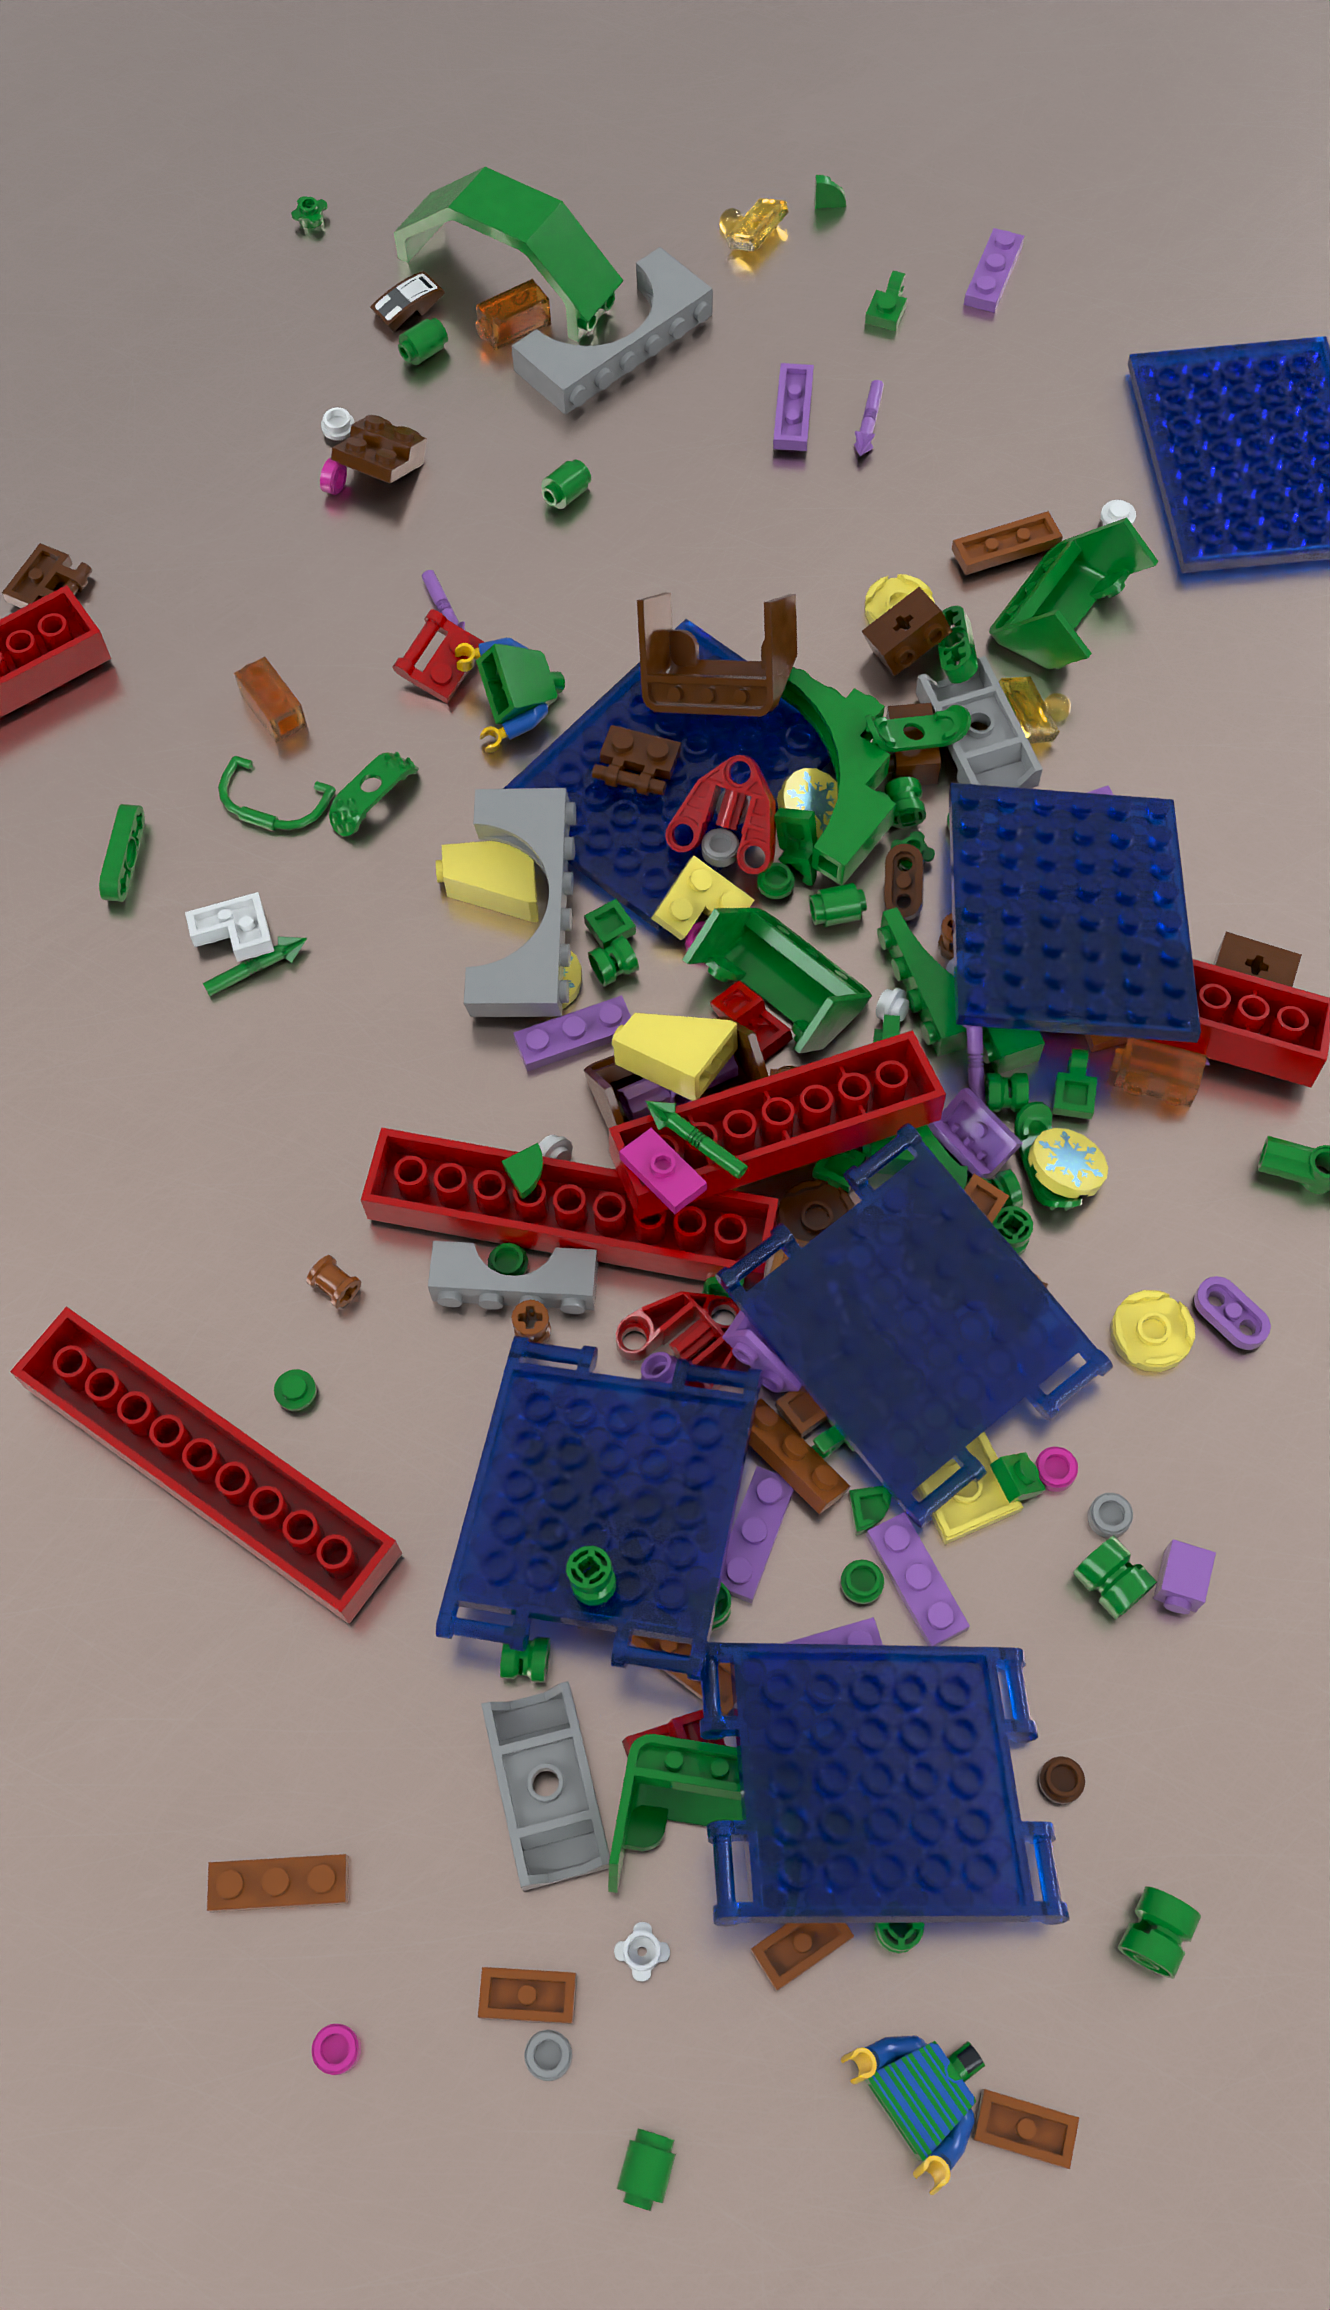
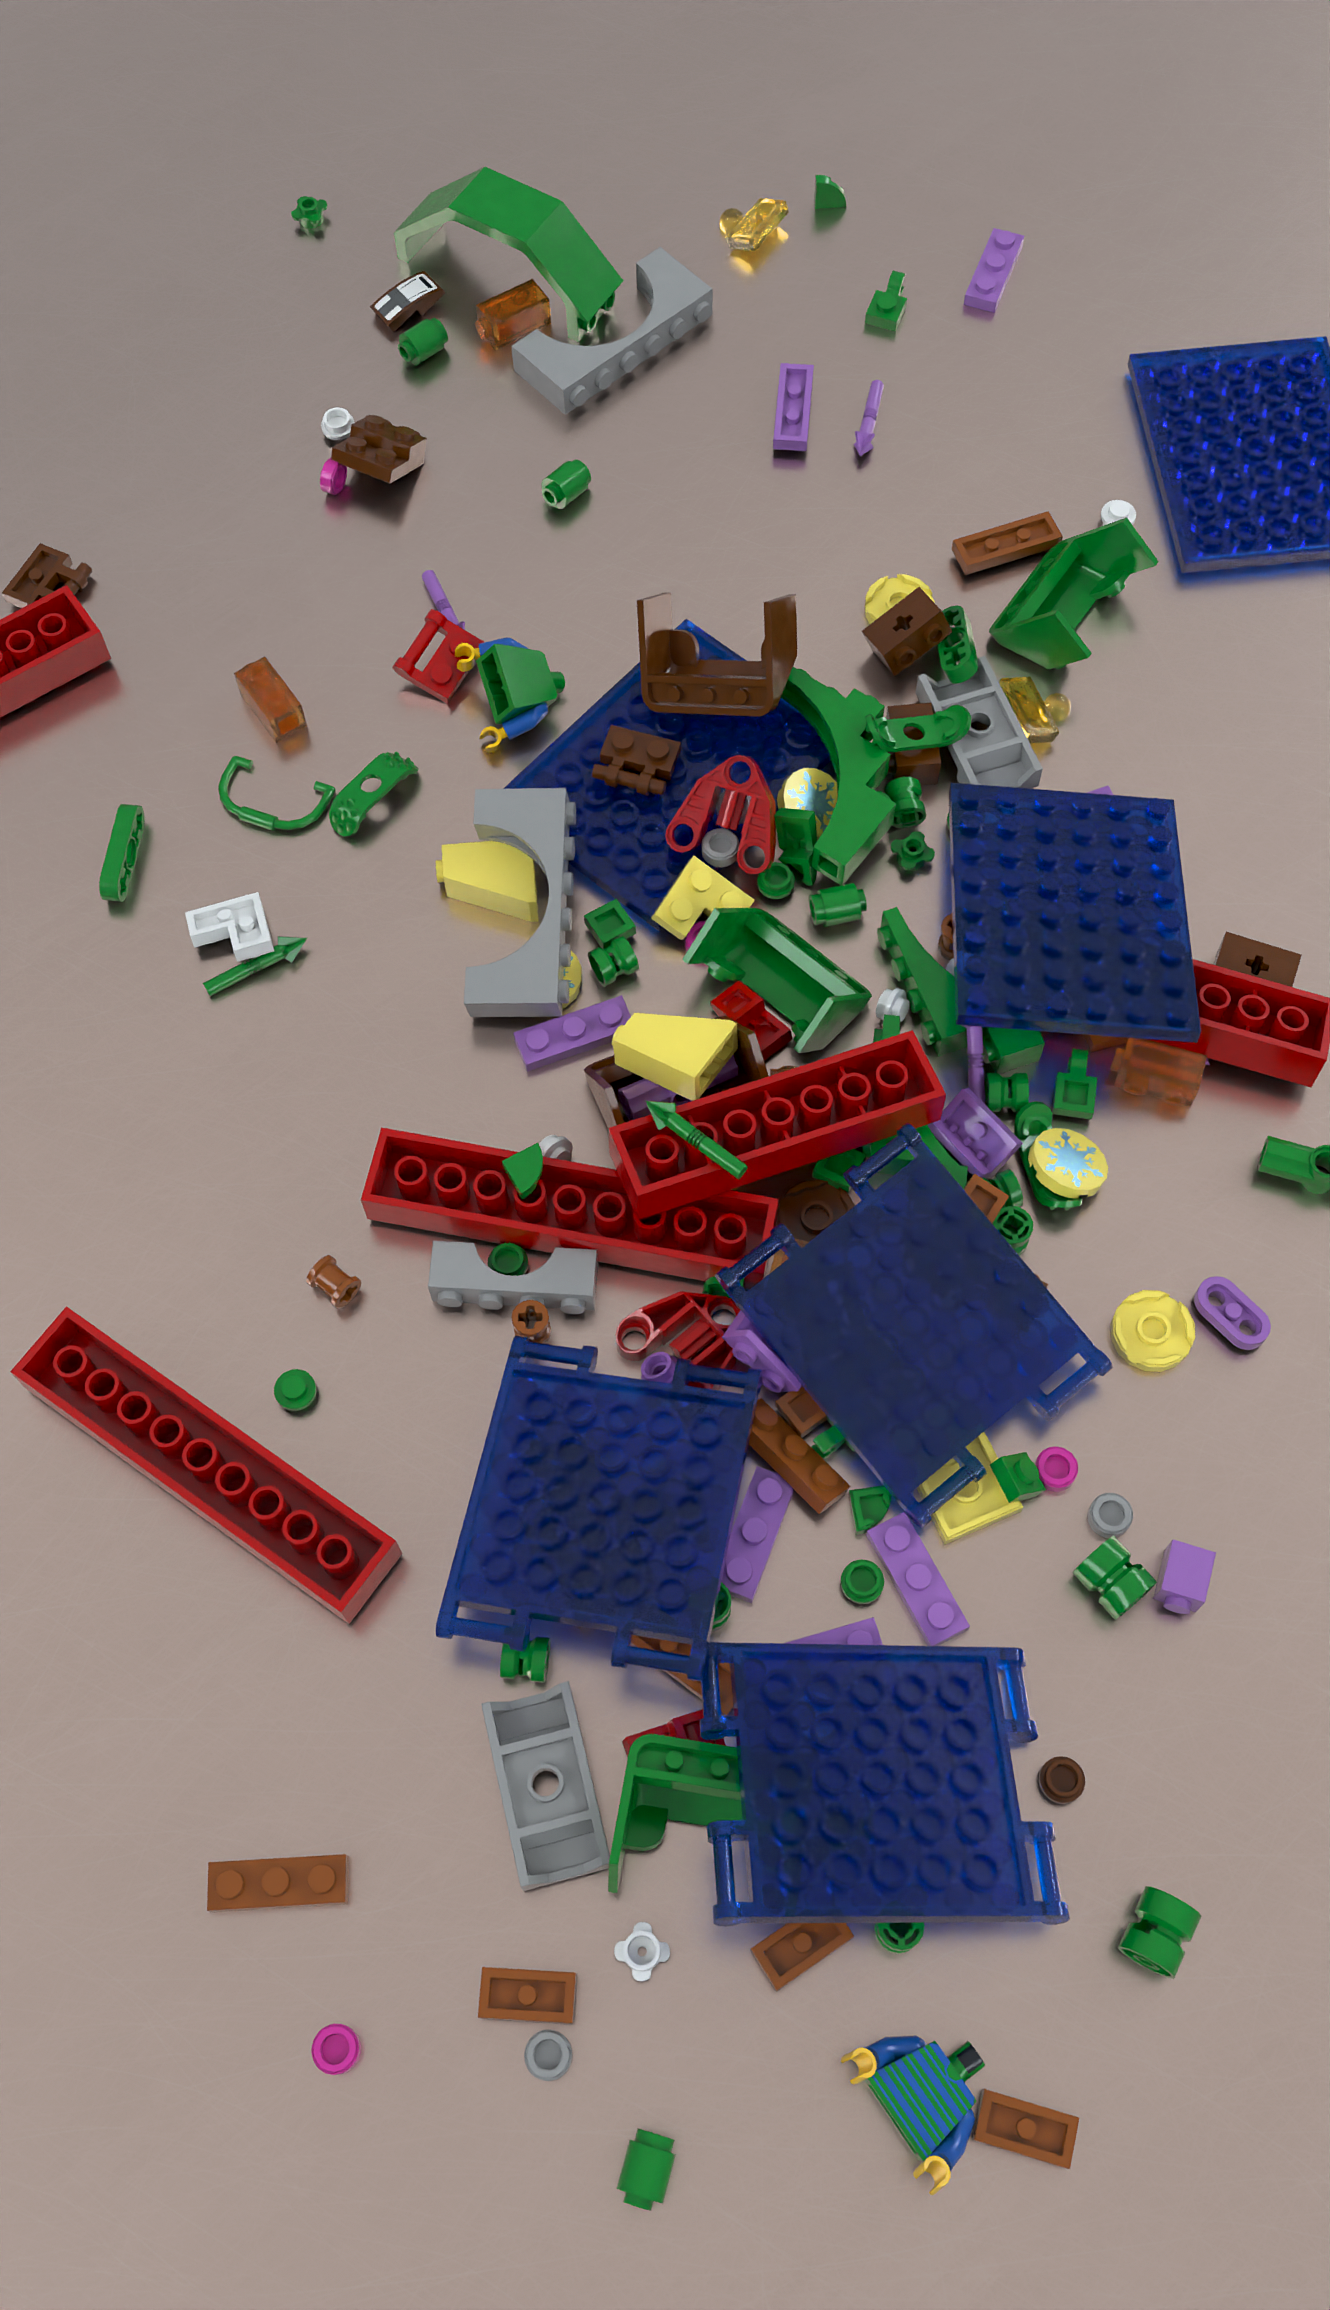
(592, 1586): green wheel -> none
(663, 1170): dark pink plate -> none
(904, 883): reddish brown plate -> none

